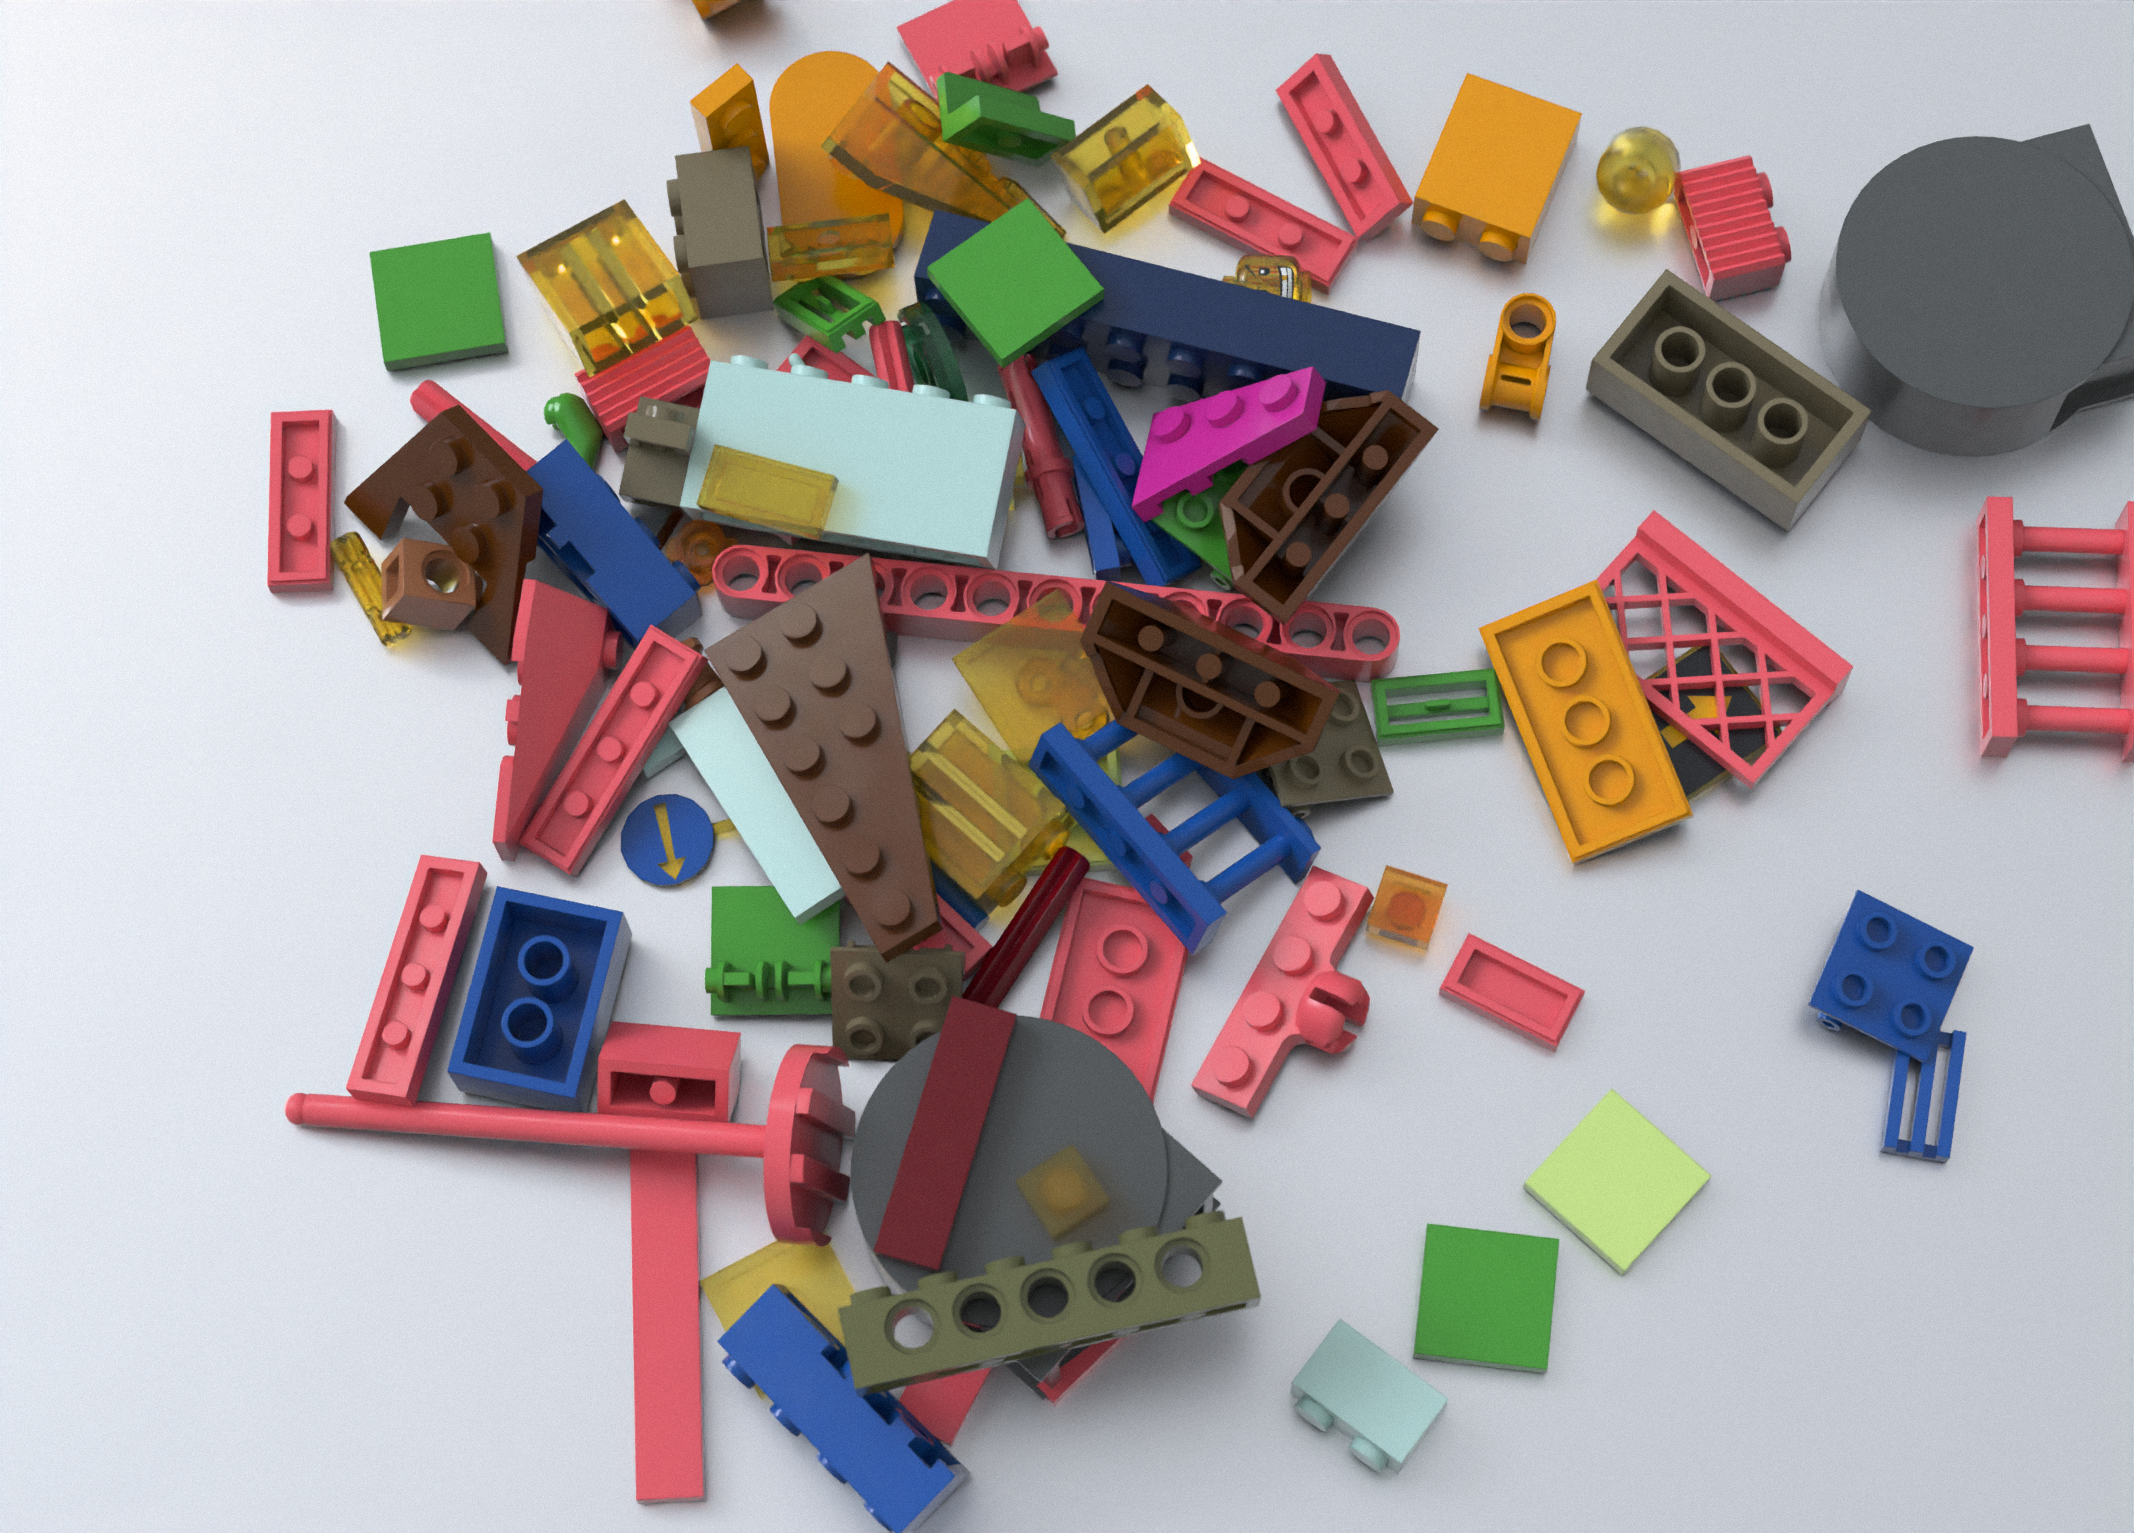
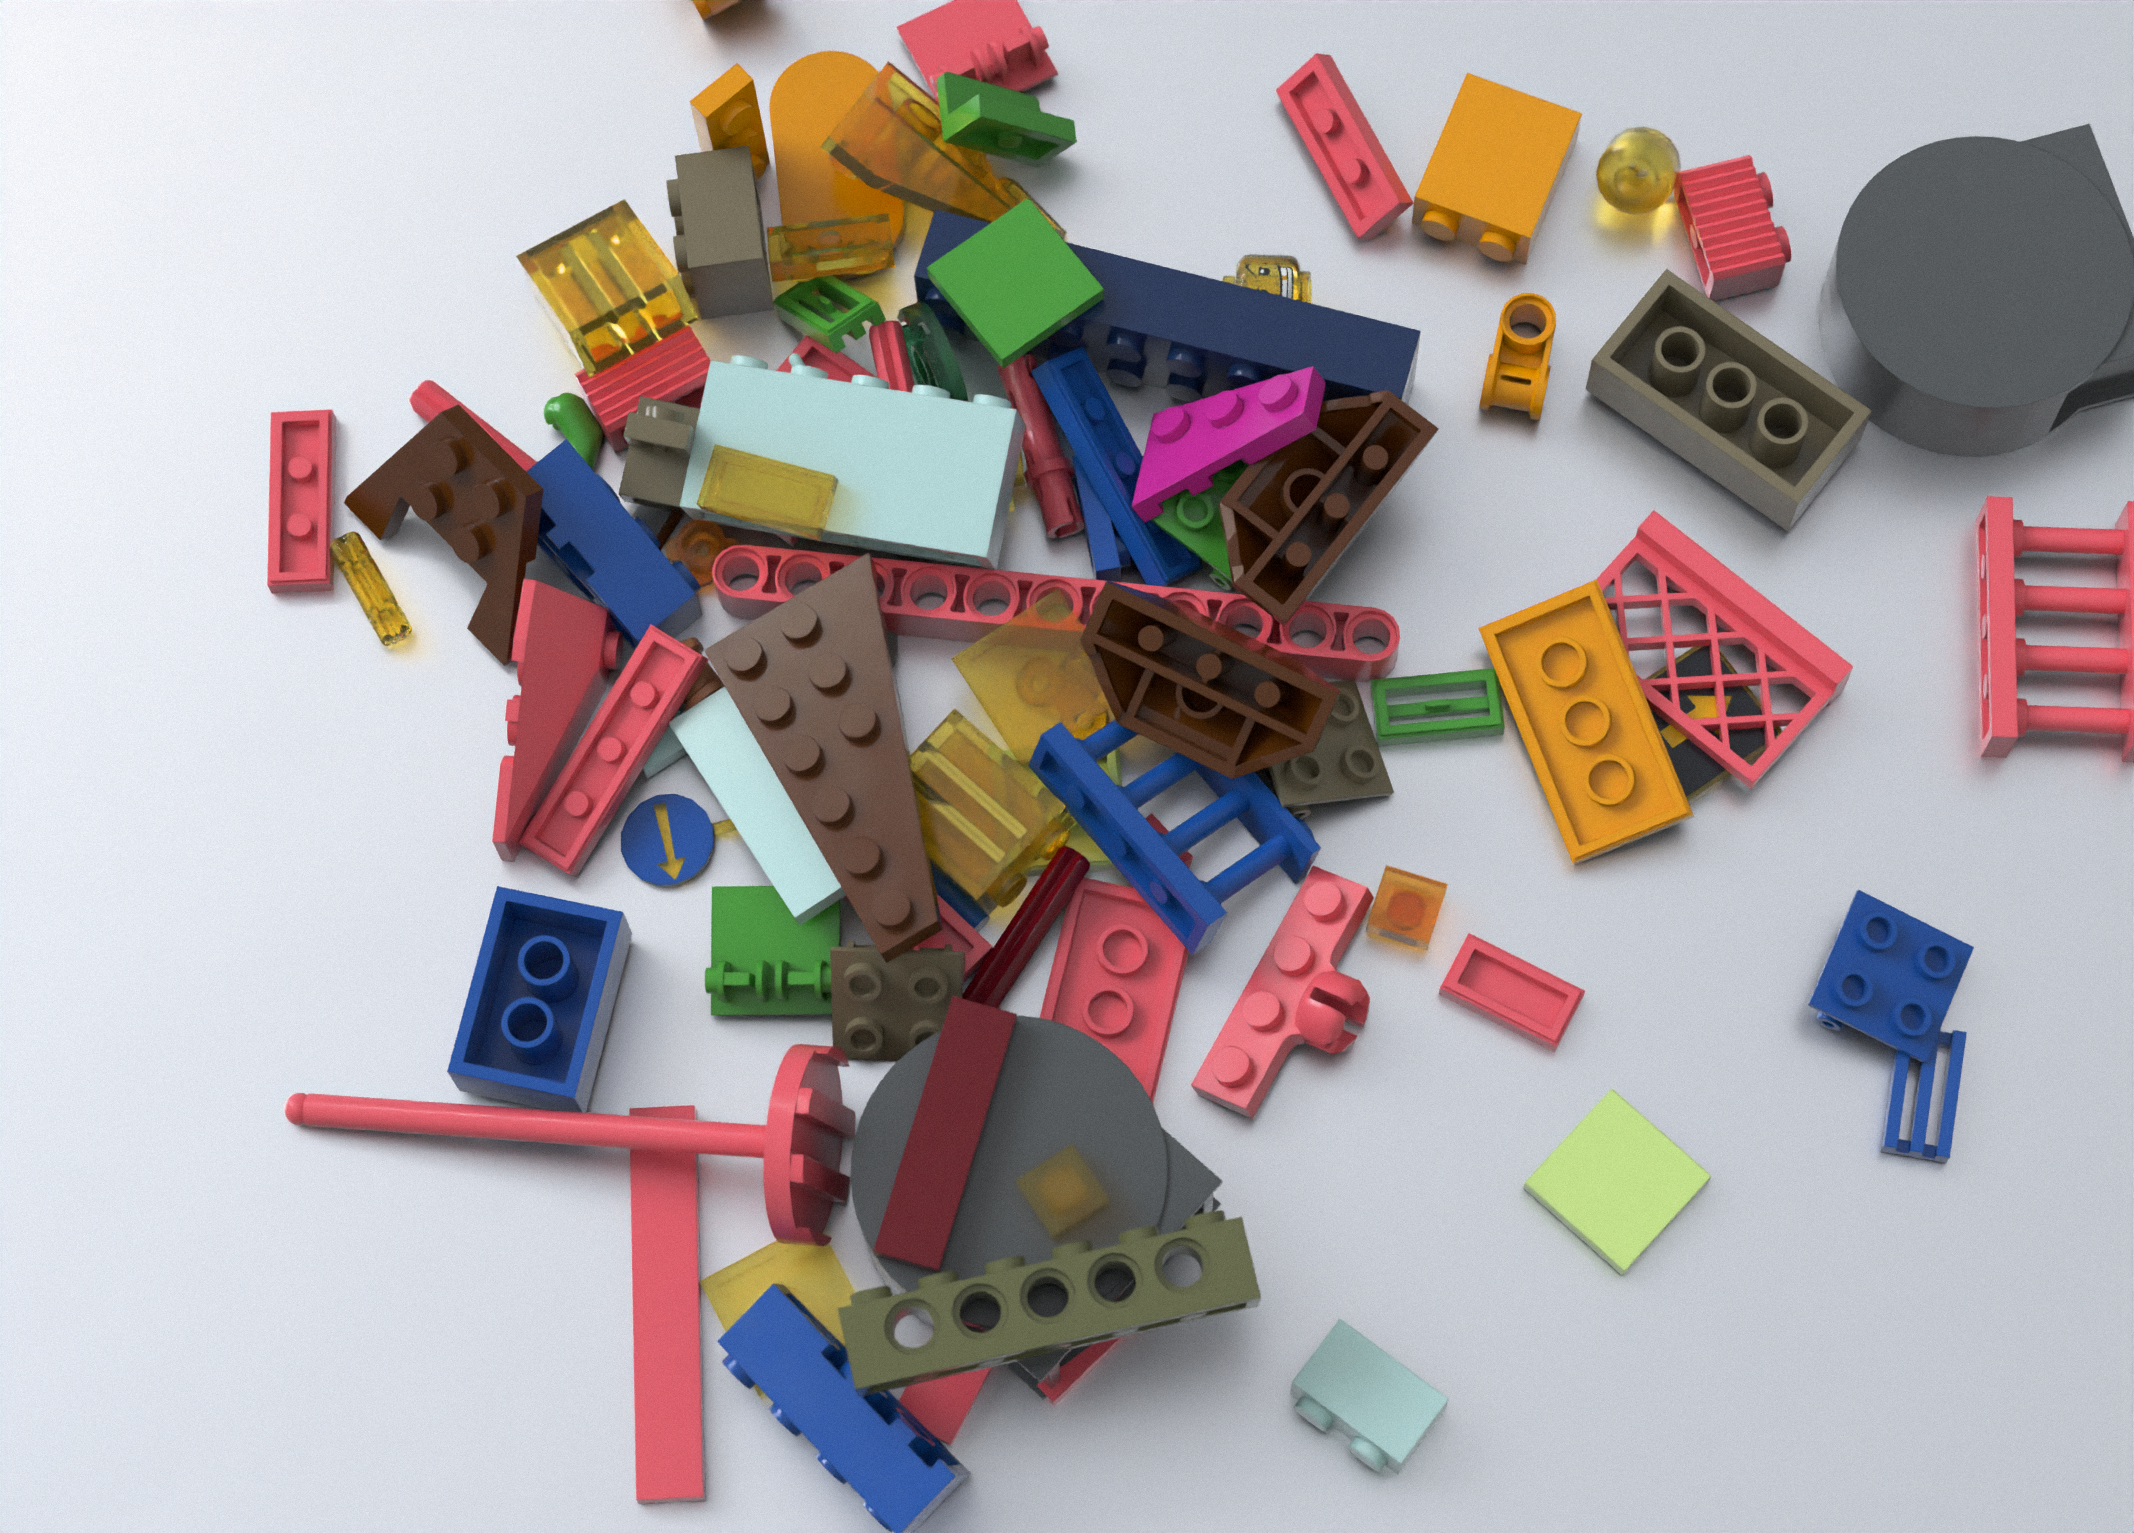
(413, 601): nougat brick -> none
(417, 981): coral plate -> none
(438, 301): bright green tile -> none
(669, 1072): coral brick -> none
(1126, 158): clear yellow brick -> none
(1262, 223): coral tile -> none
(1486, 1298): bright green tile -> none

